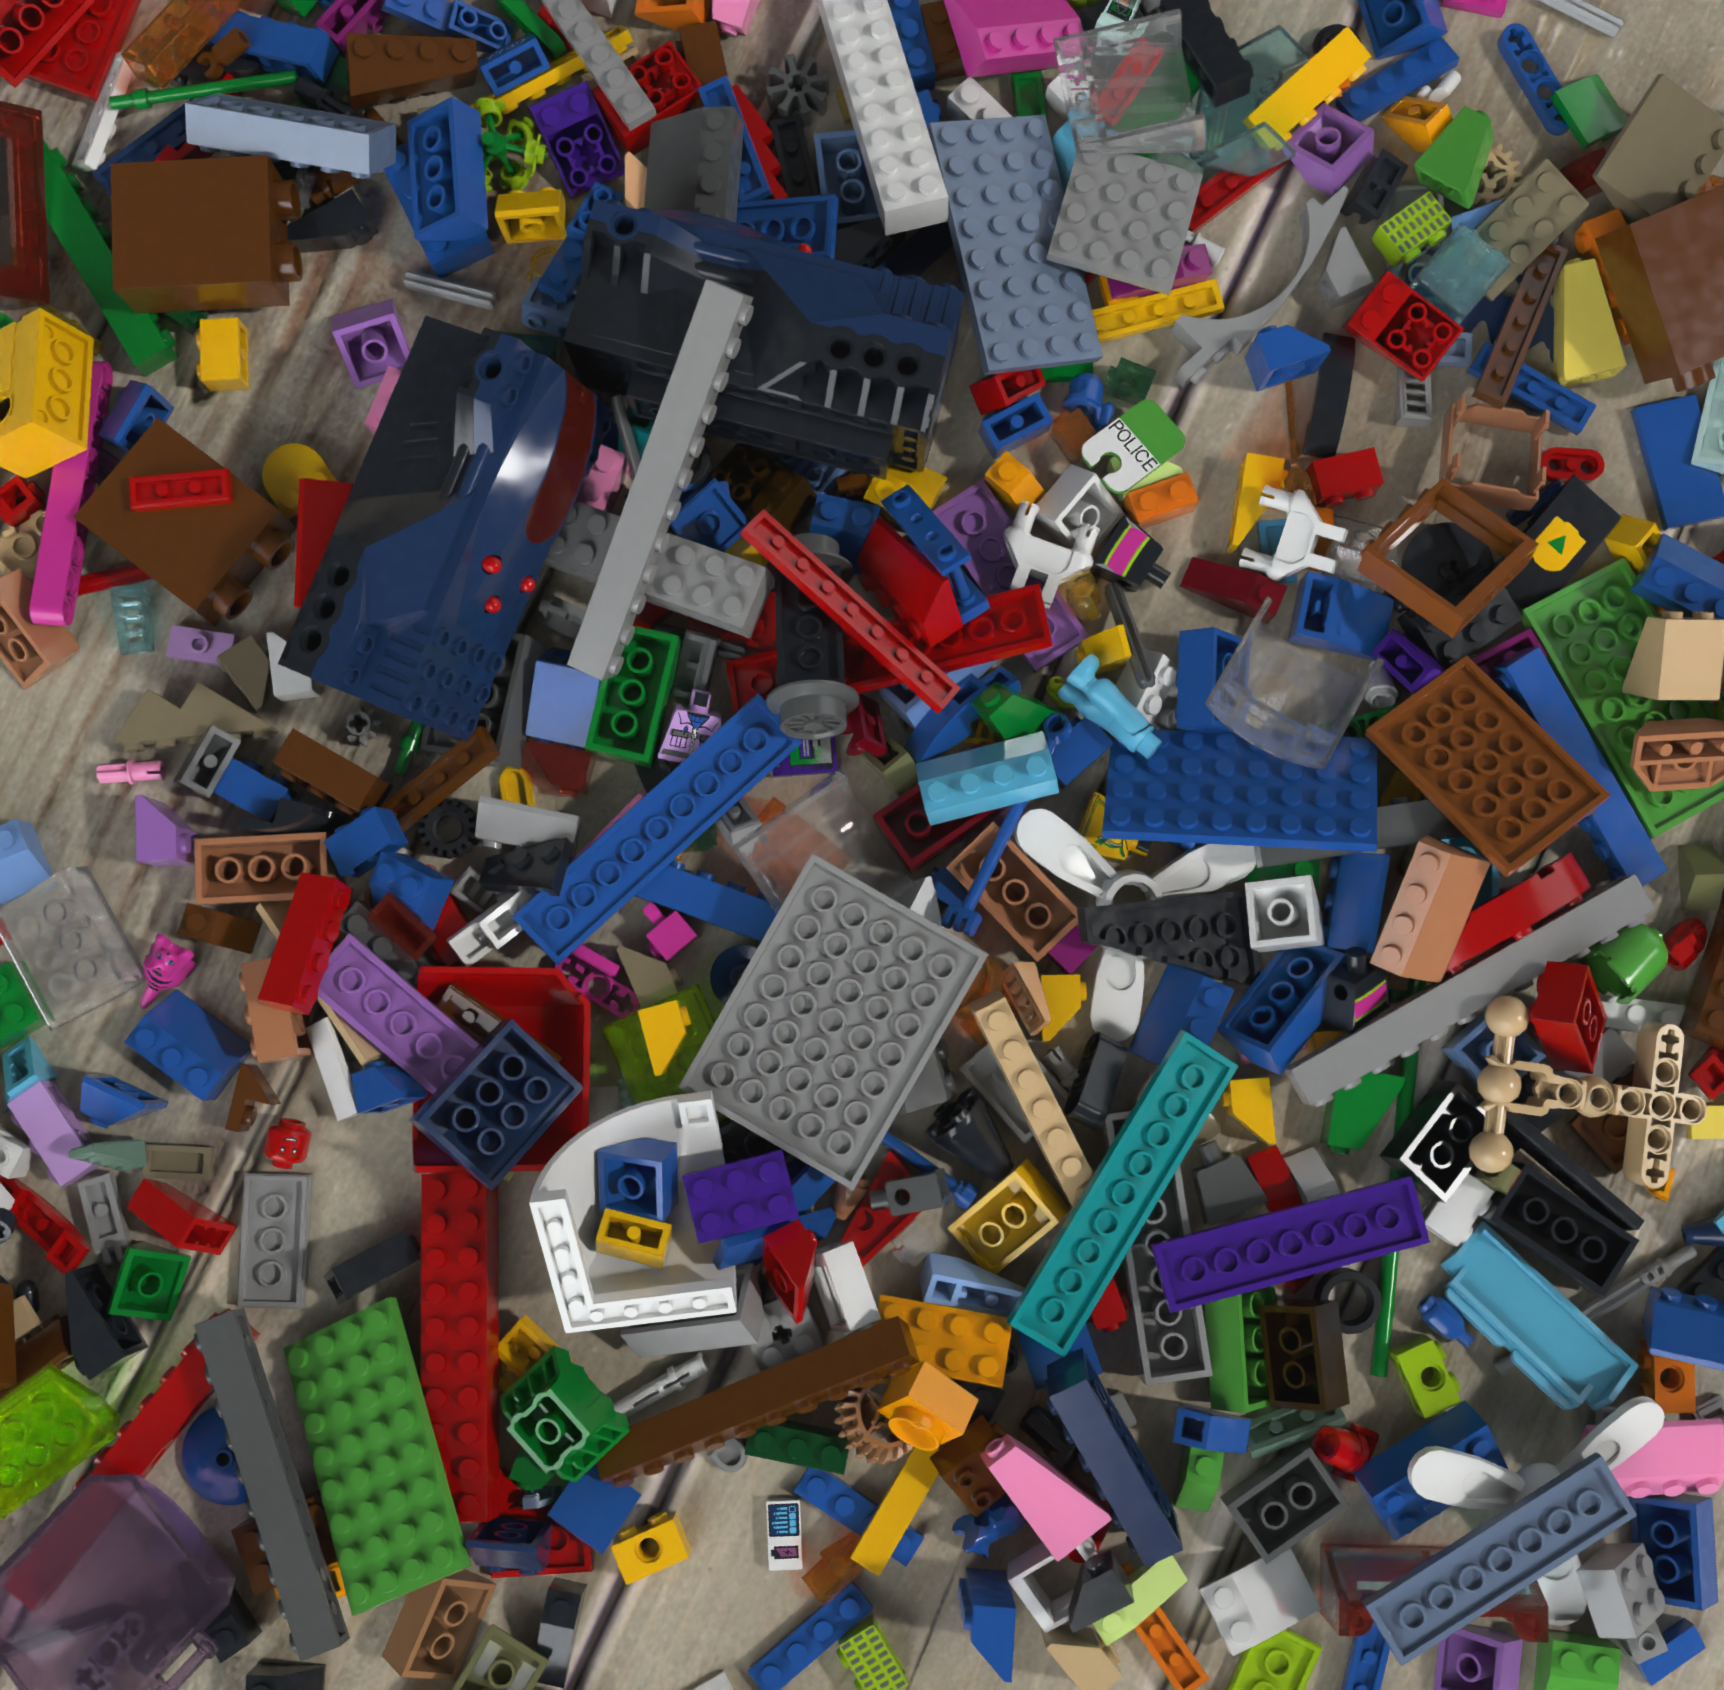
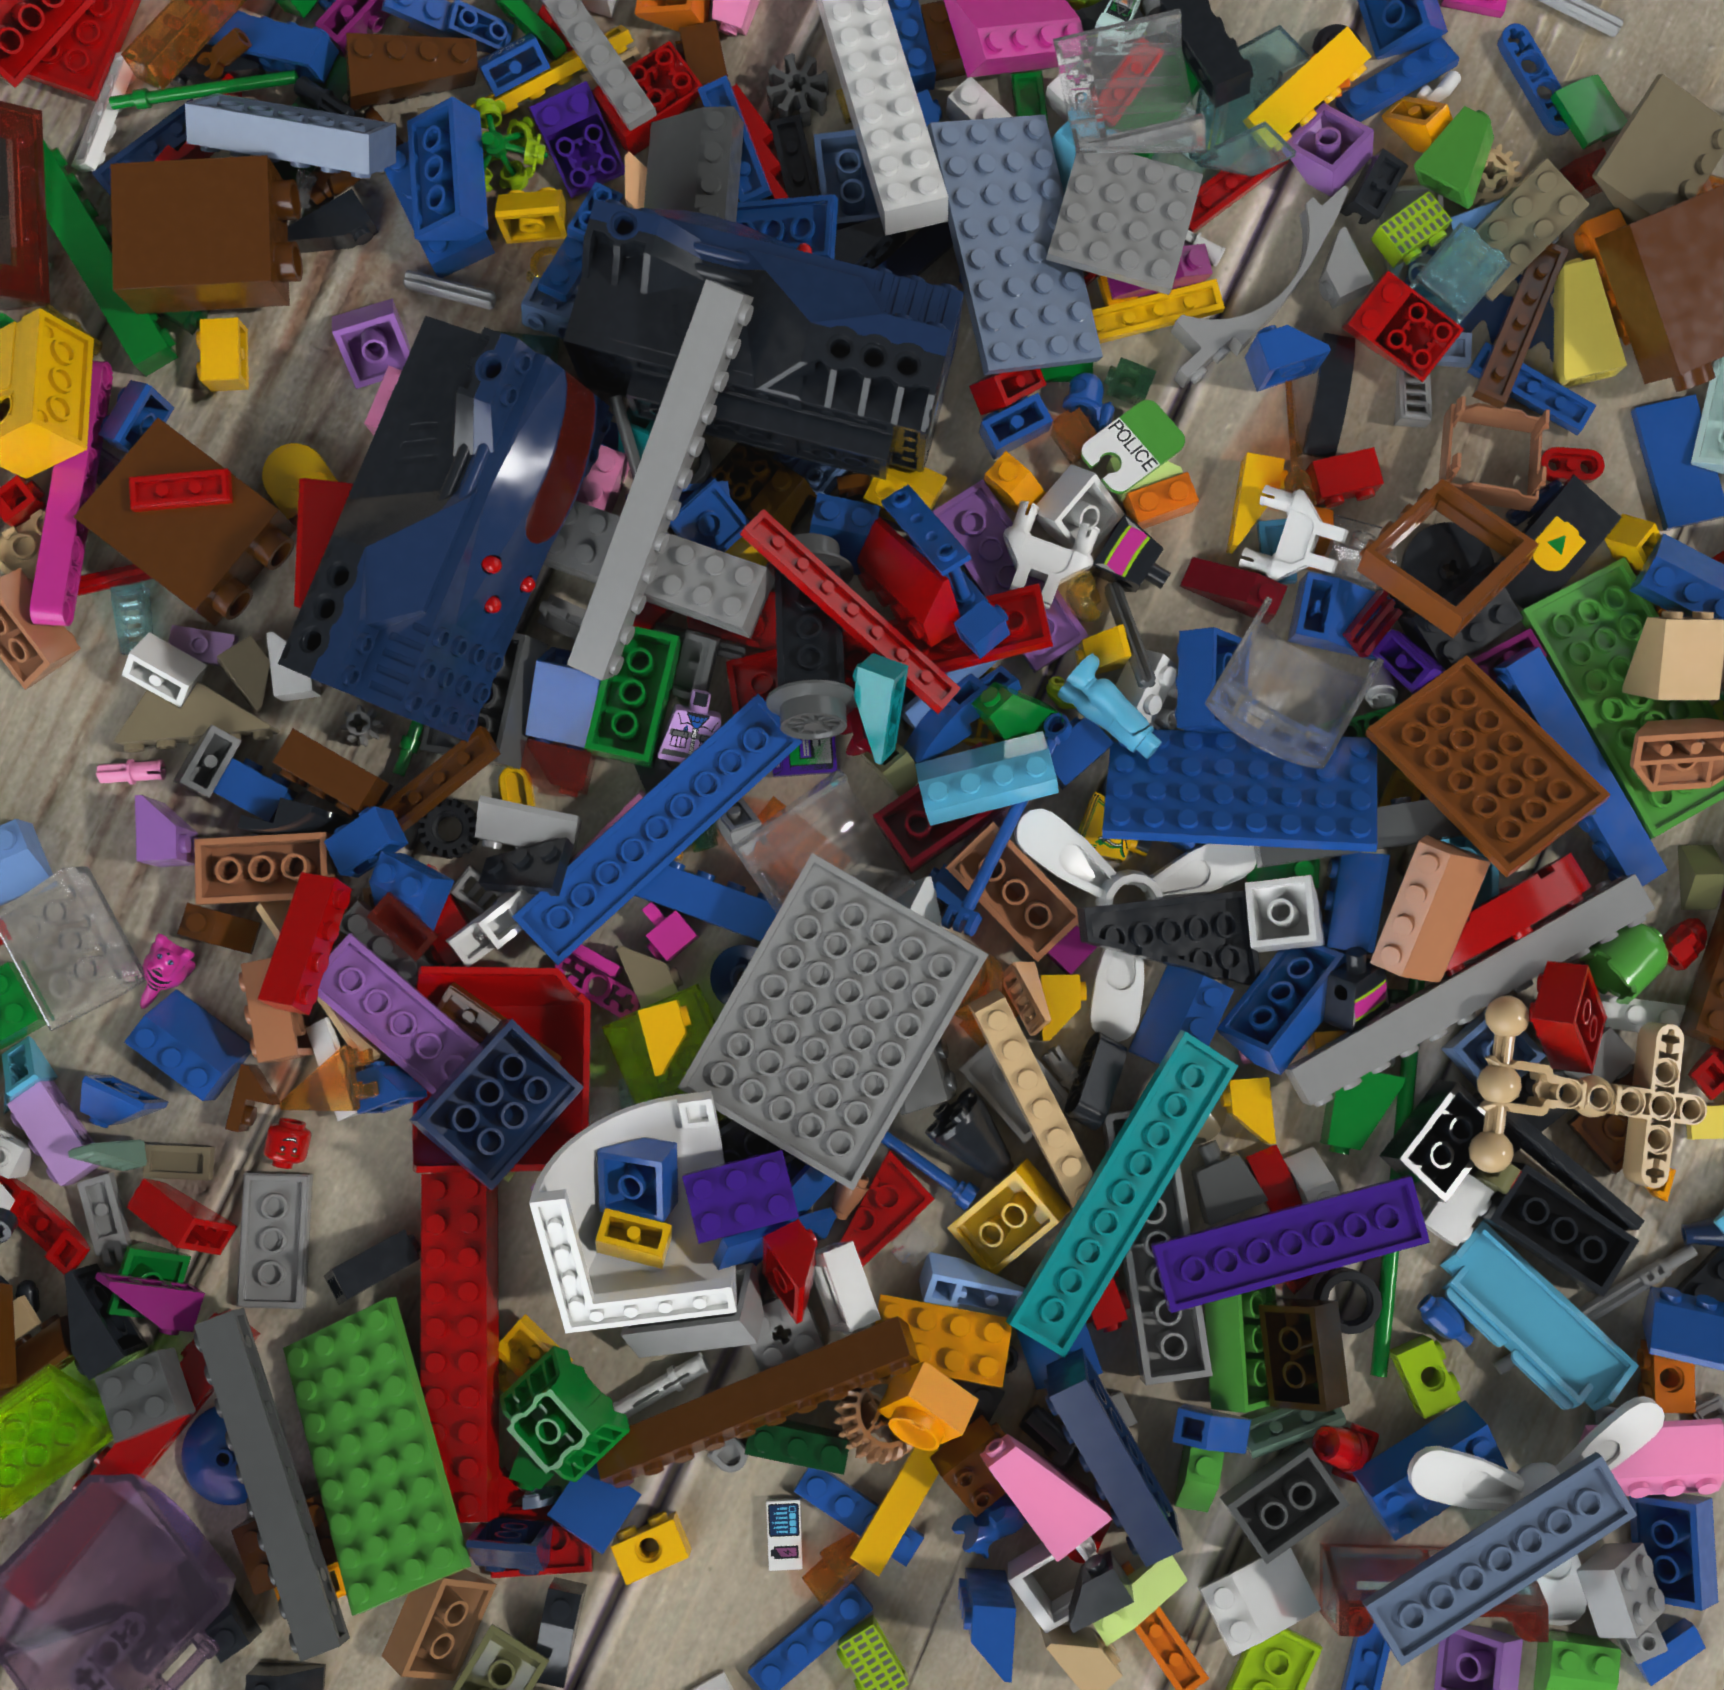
(144, 1394): none -> dark grey brick
(163, 669): none -> white brick
(165, 1303): none -> magenta slope
(334, 1084): none -> clear orange flag
(879, 701): none -> teal slope
(926, 1191): dark grey torso -> none
(983, 627): none -> blue brick
(1375, 628): none -> dark red tile

